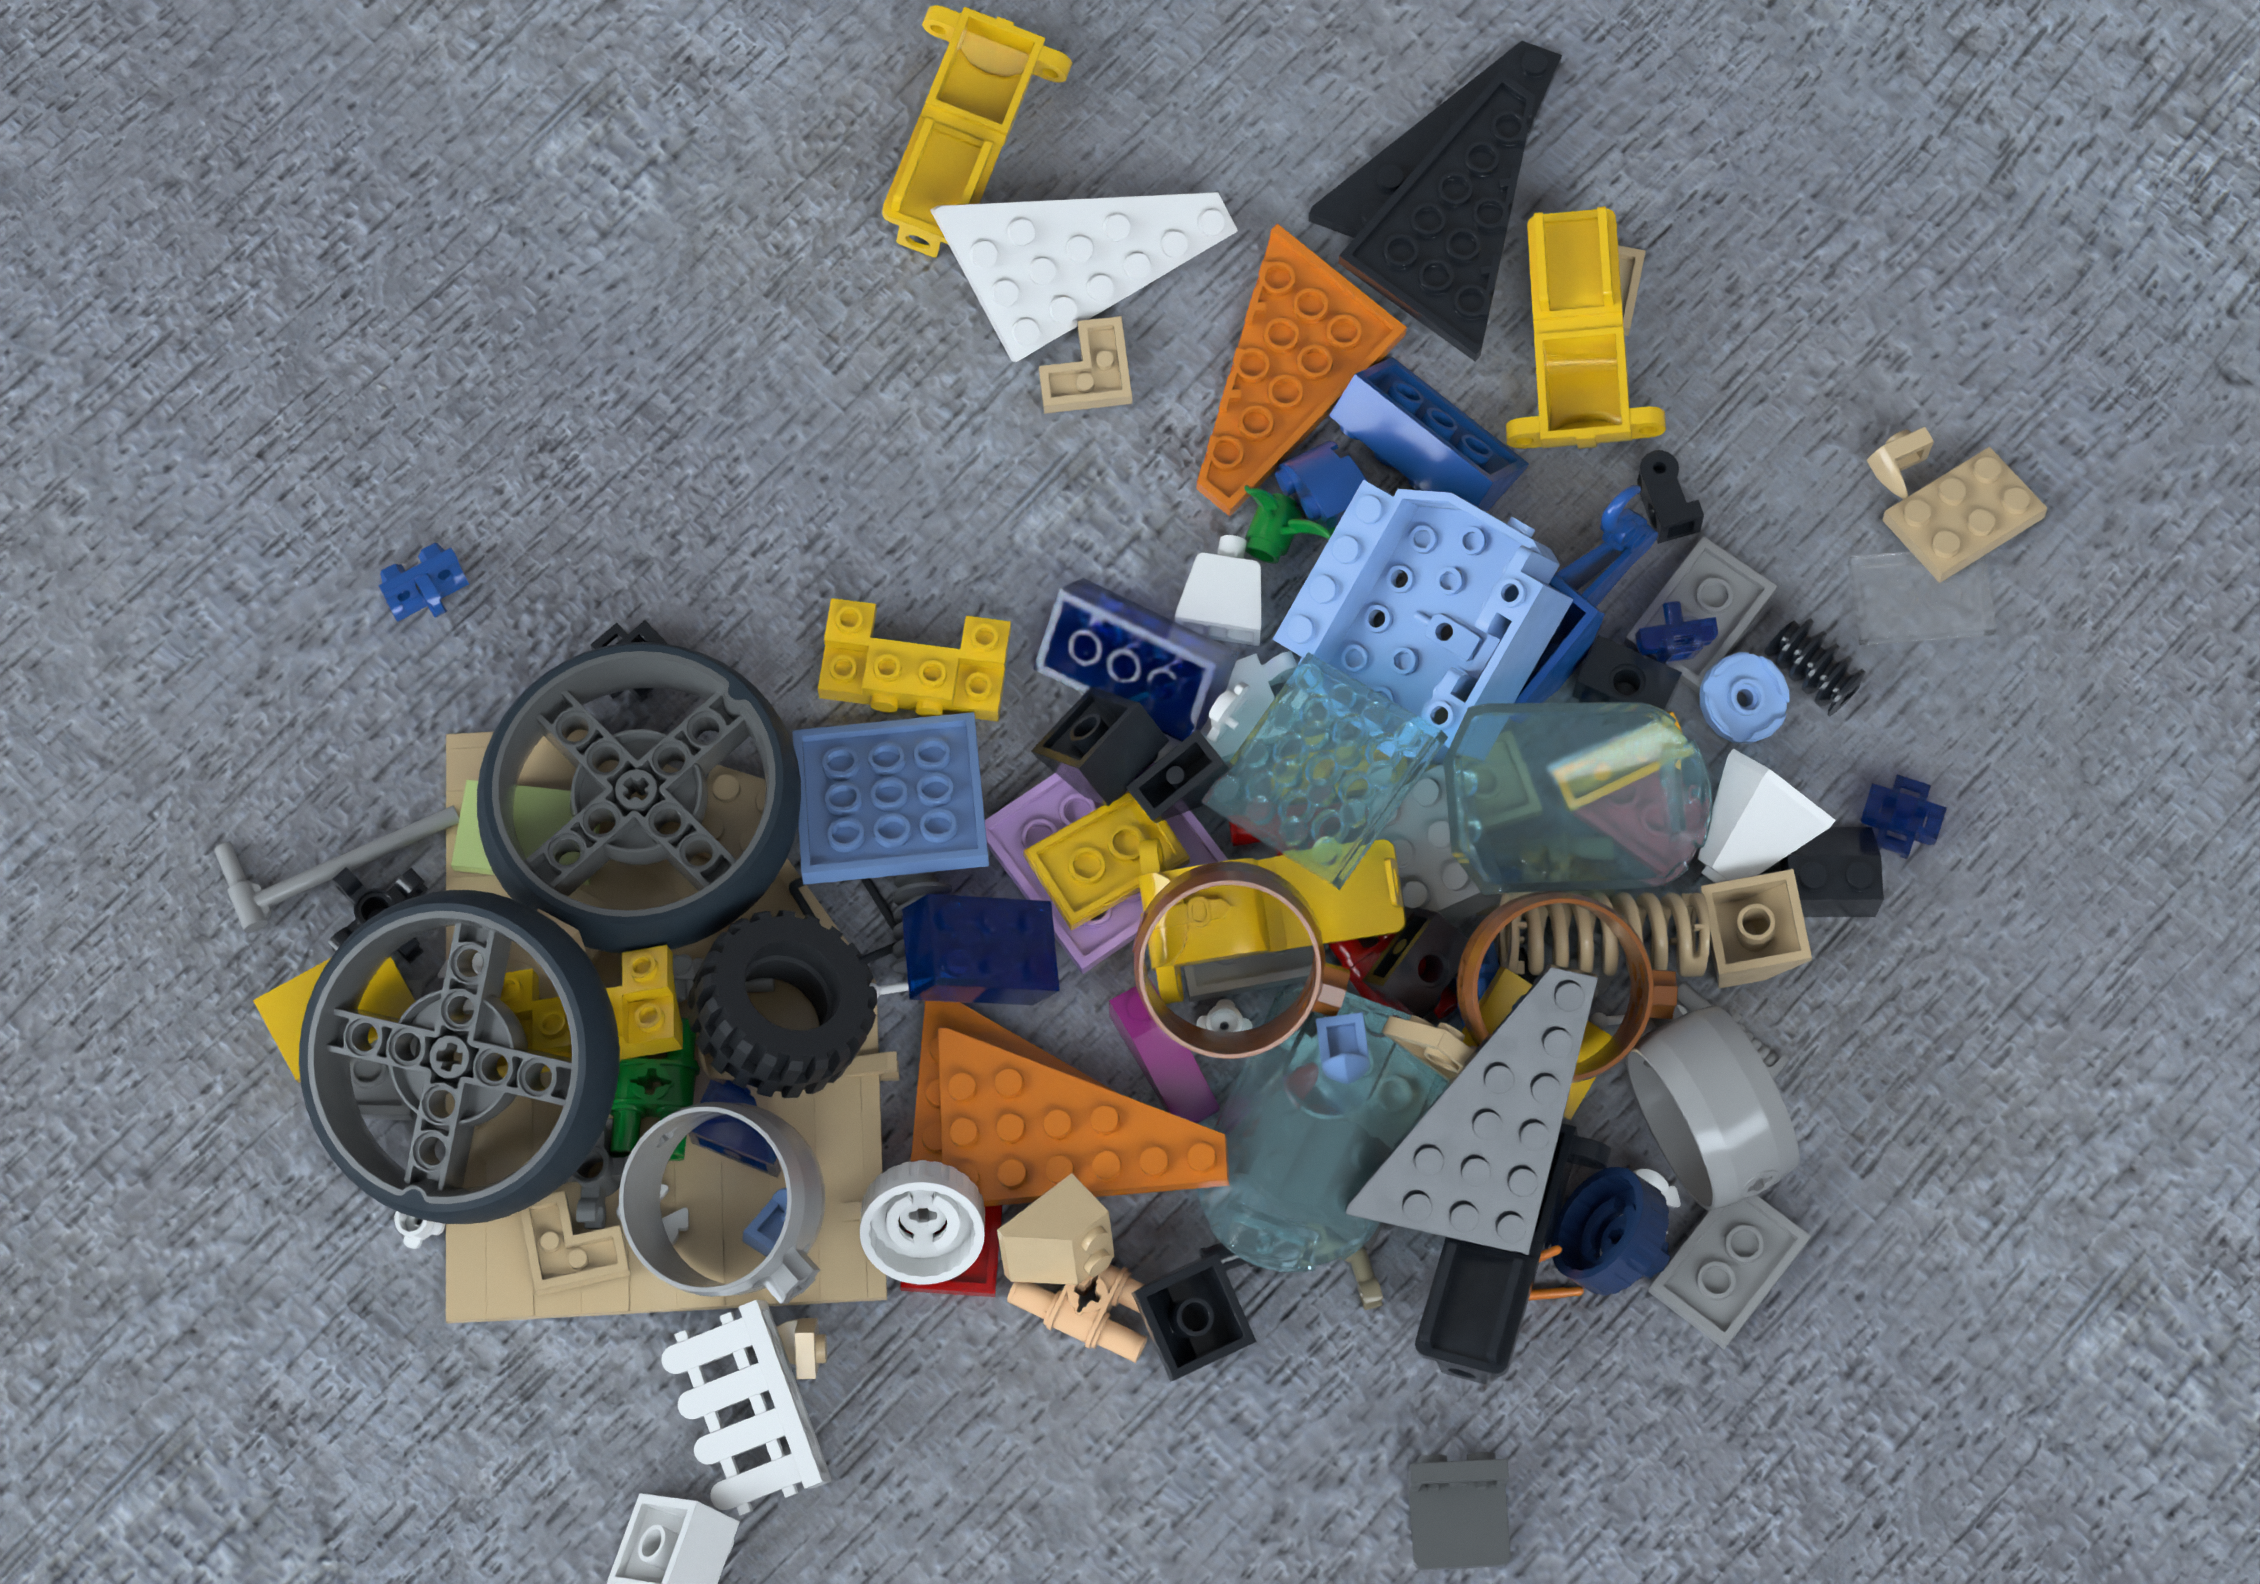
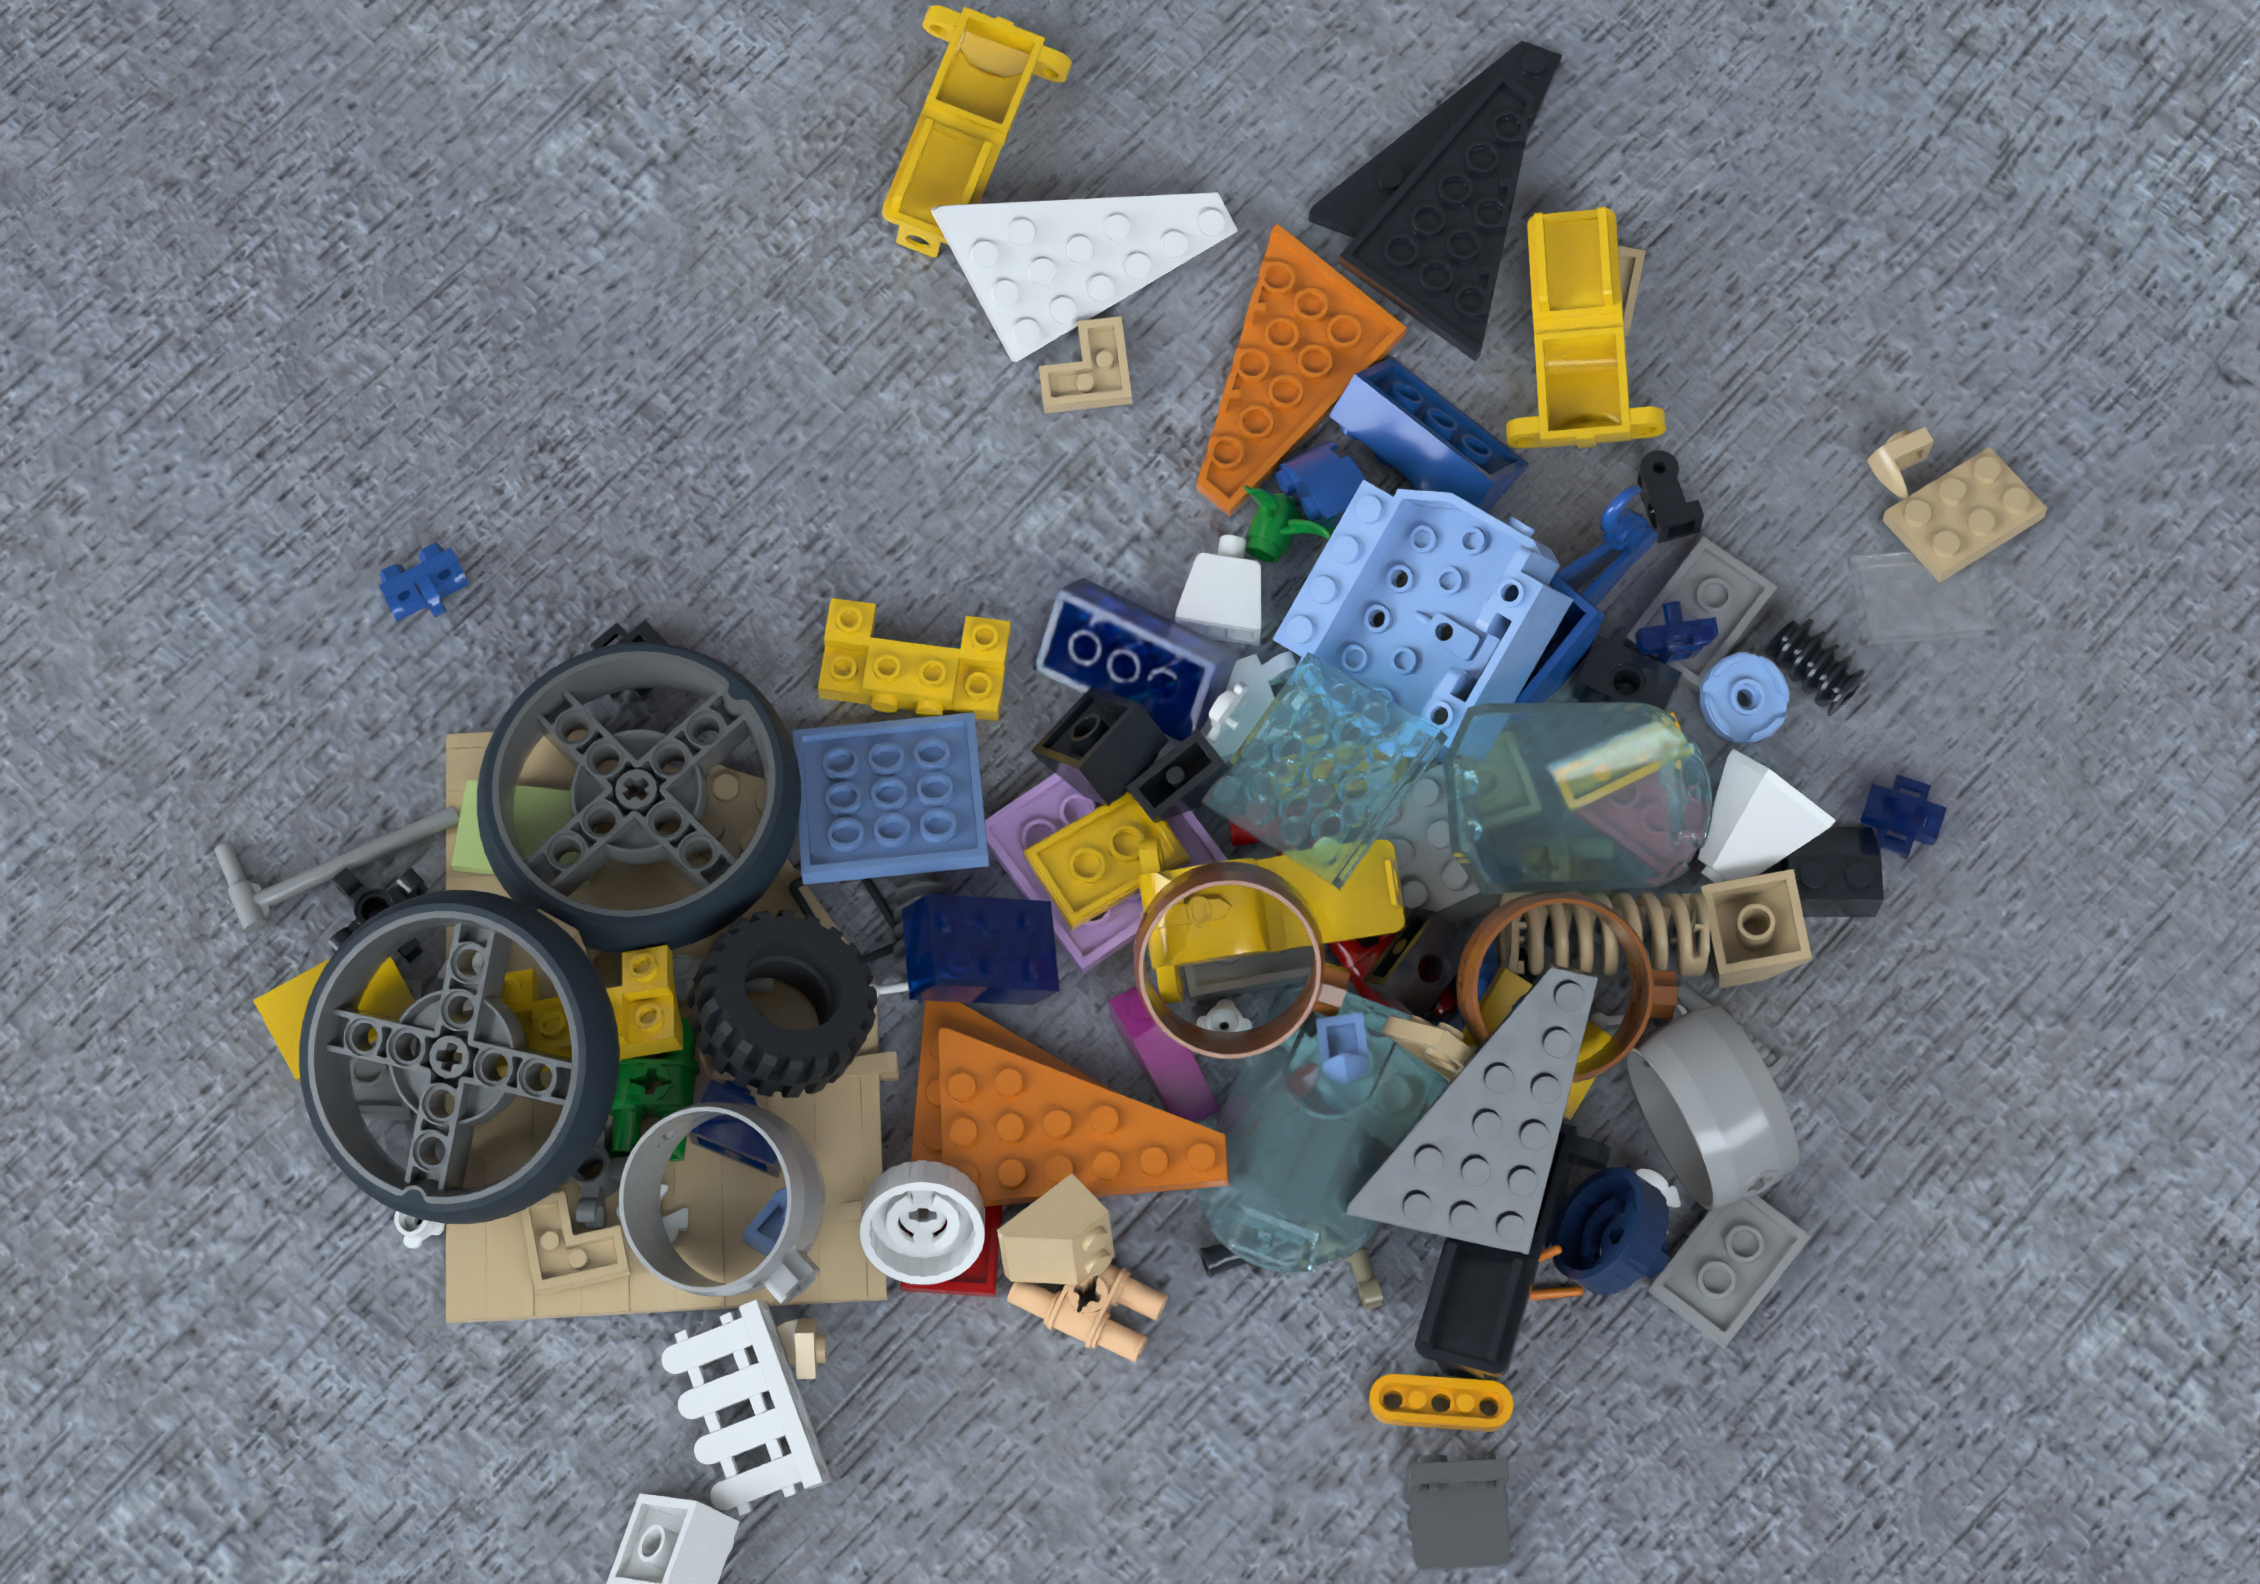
(1193, 1316): black slope -> none
(1462, 1395): none -> light orange plate

